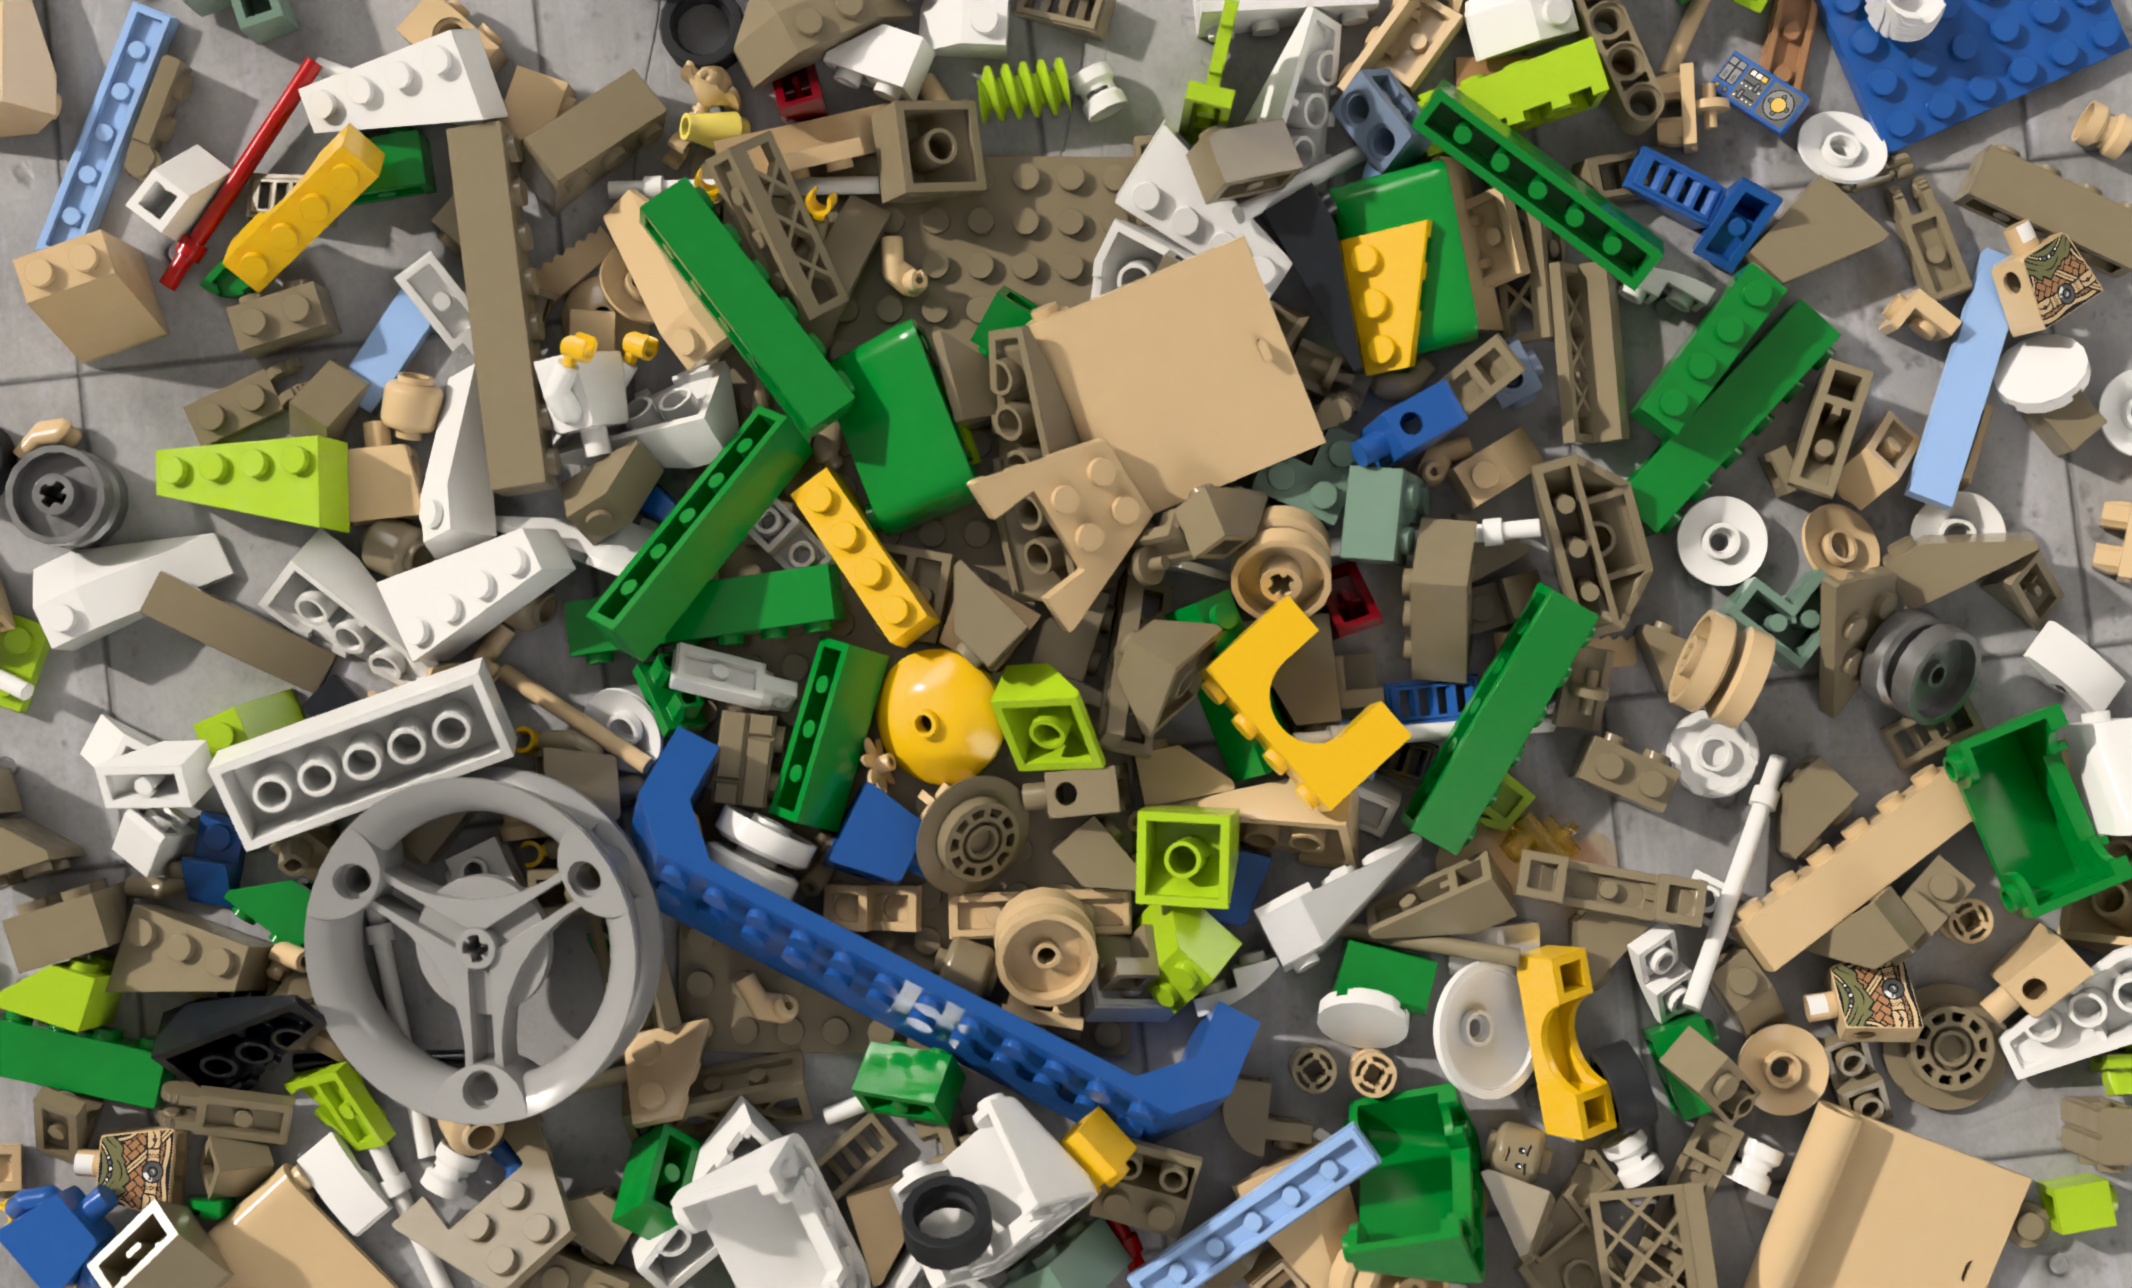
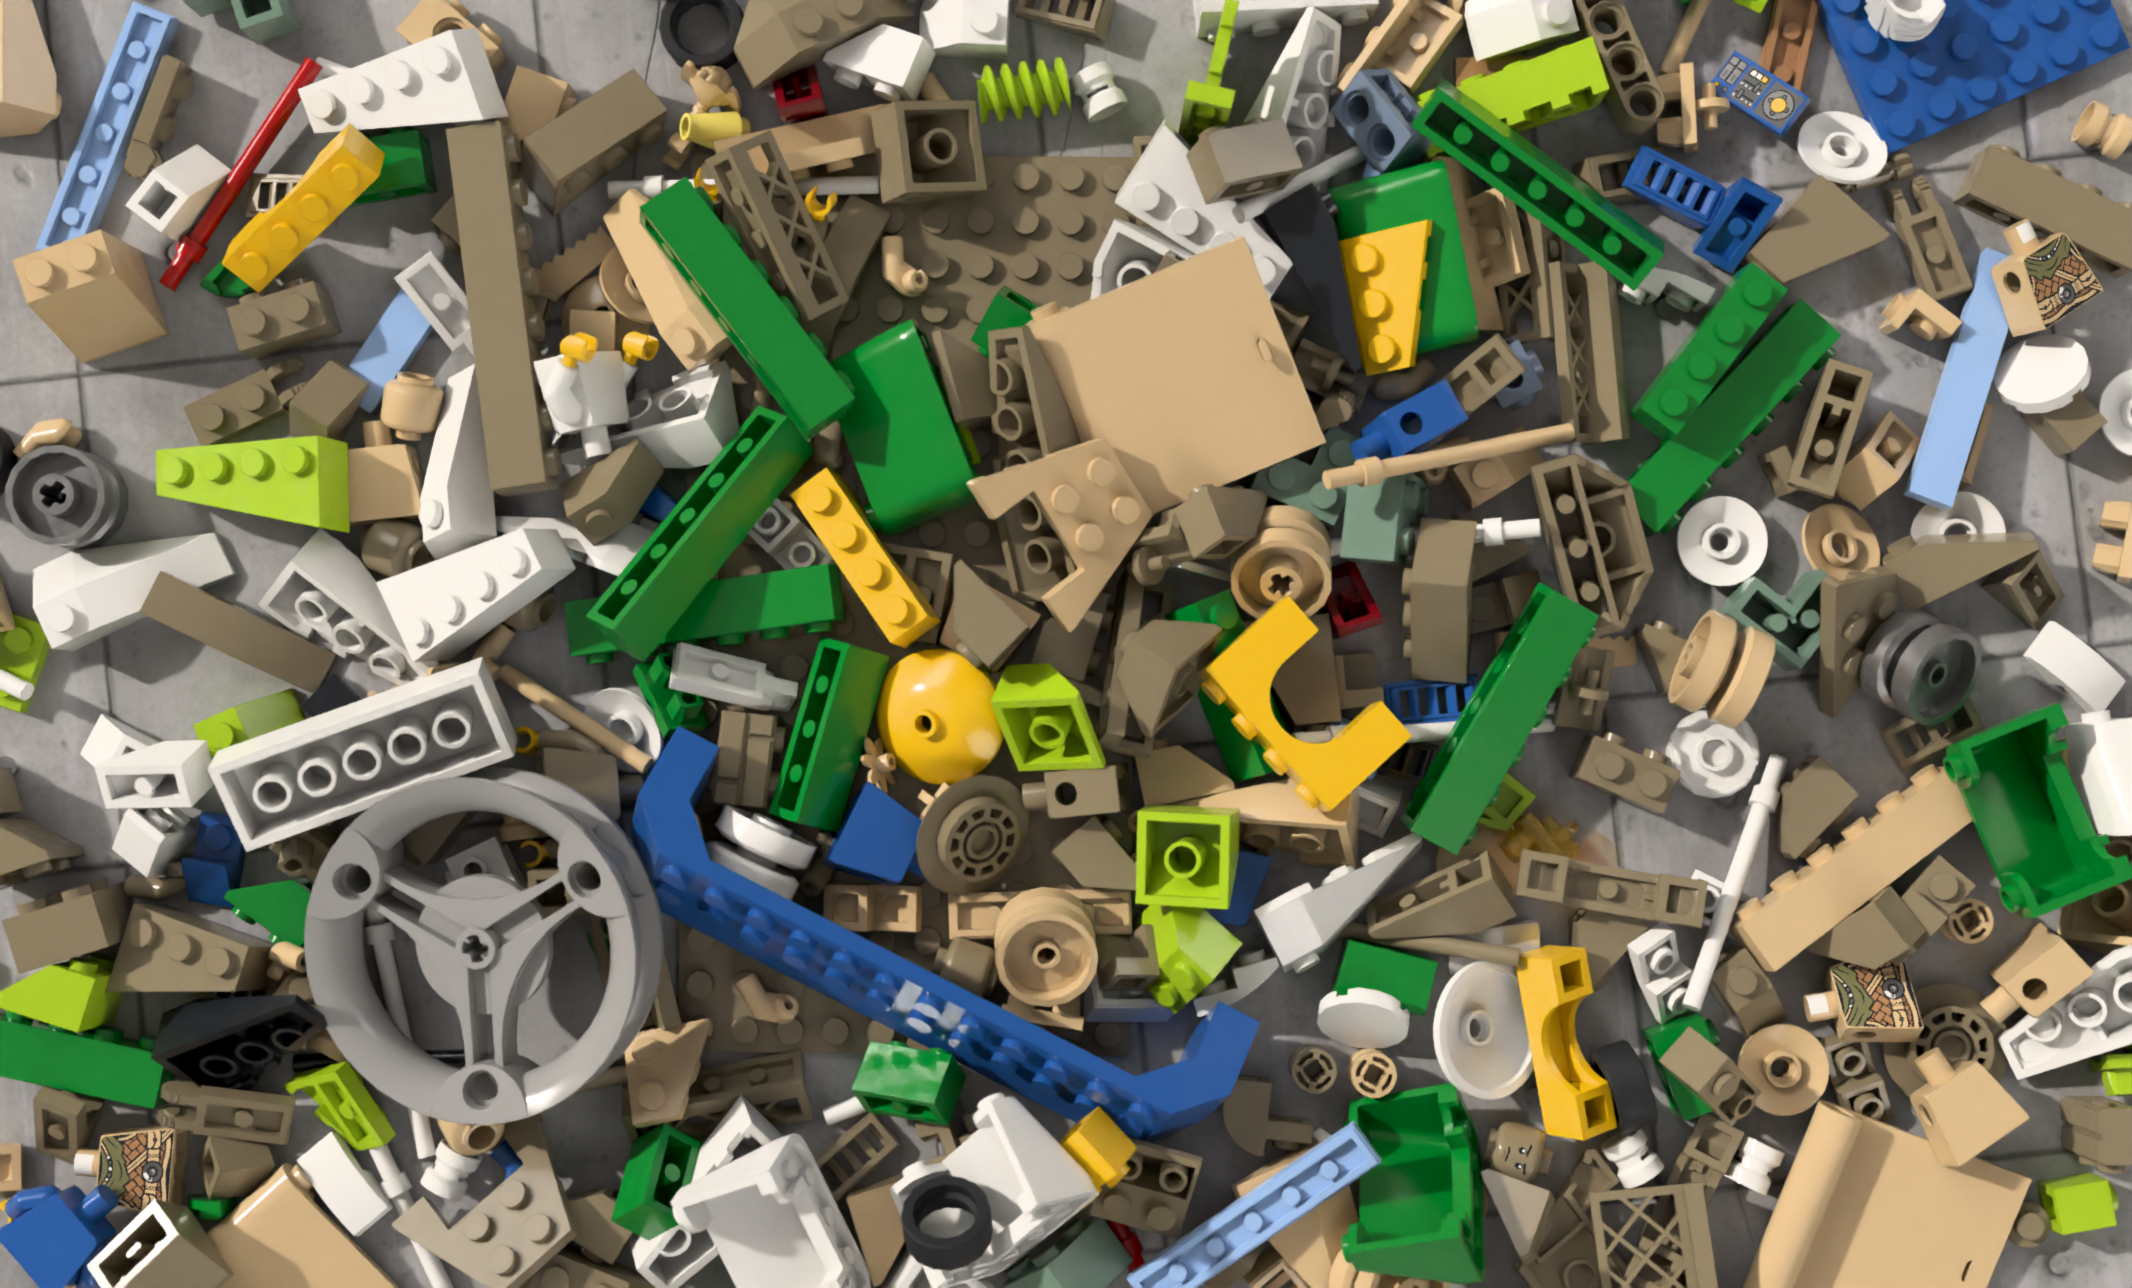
(1372, 470): none -> tan bar
(1962, 1108): none -> tan torso

